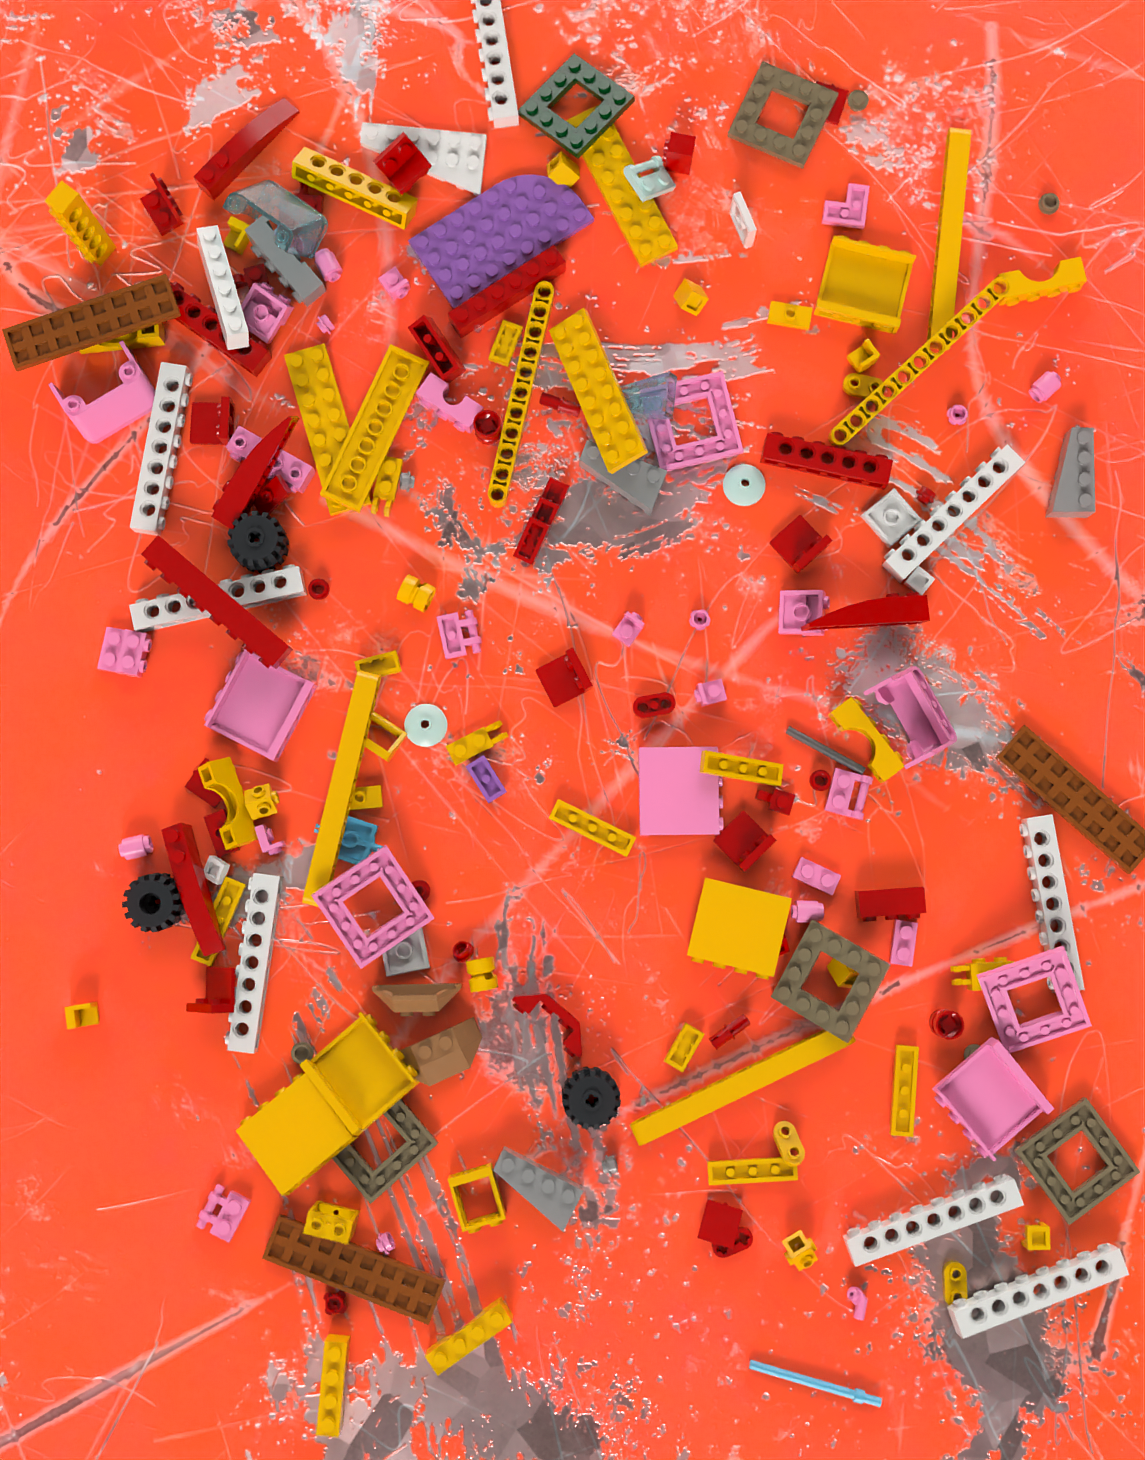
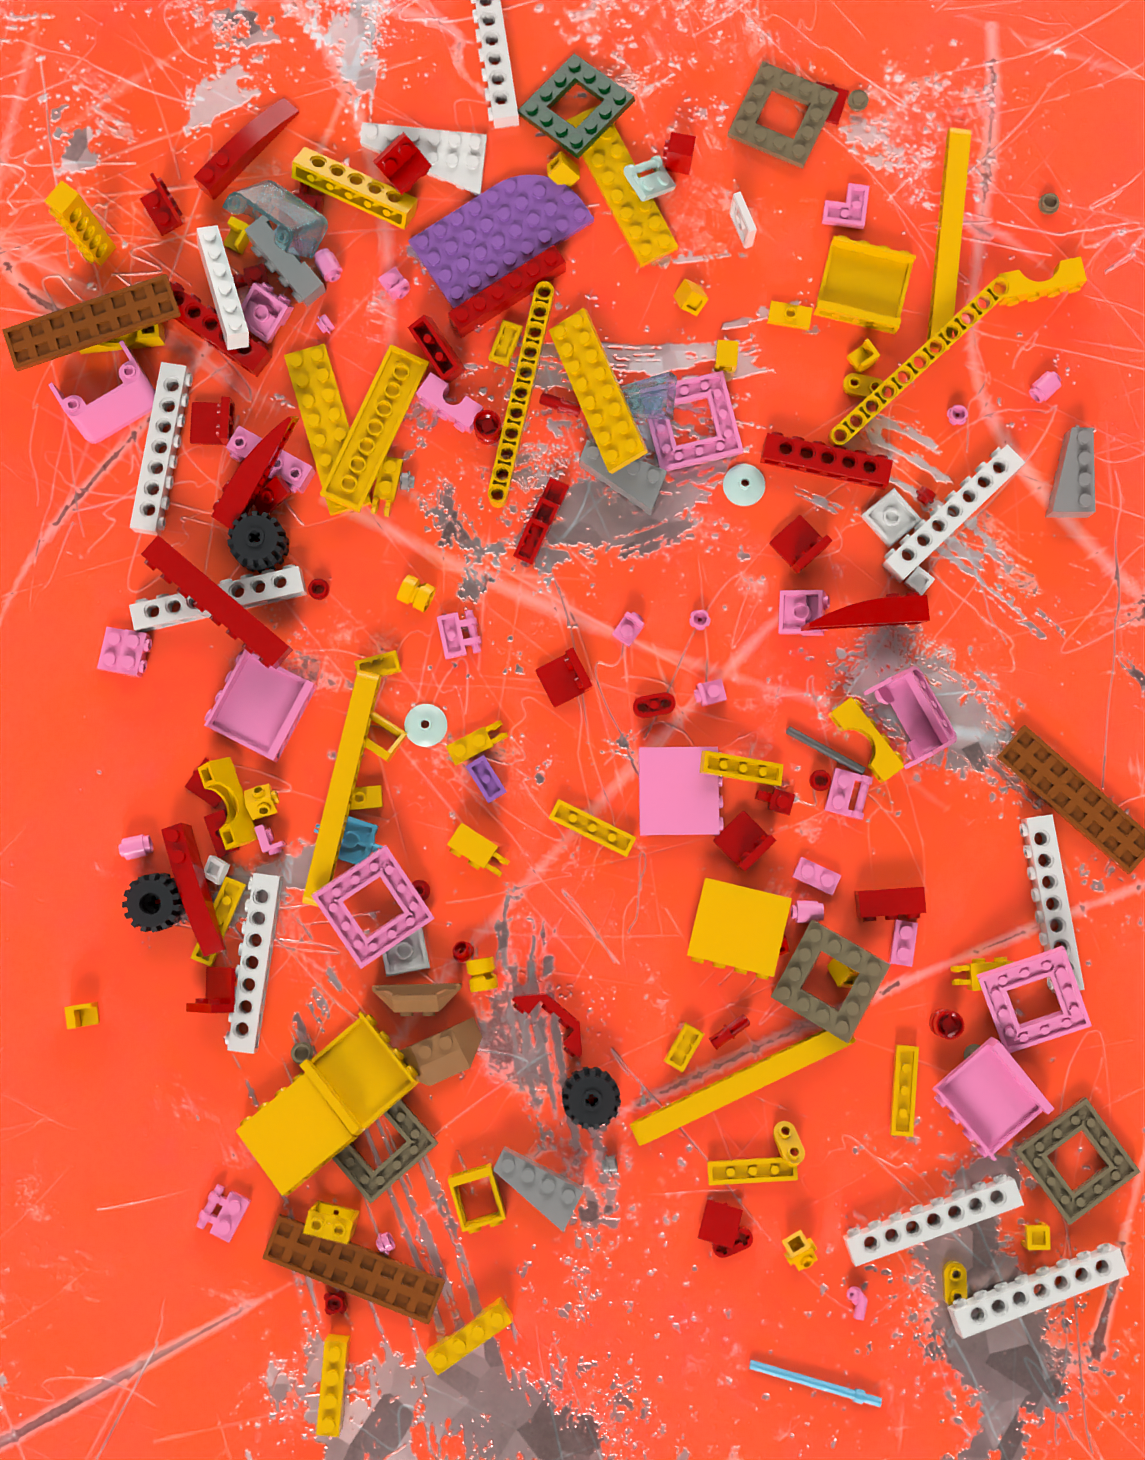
(475, 848): none -> yellow hinge
(726, 356): none -> yellow panel

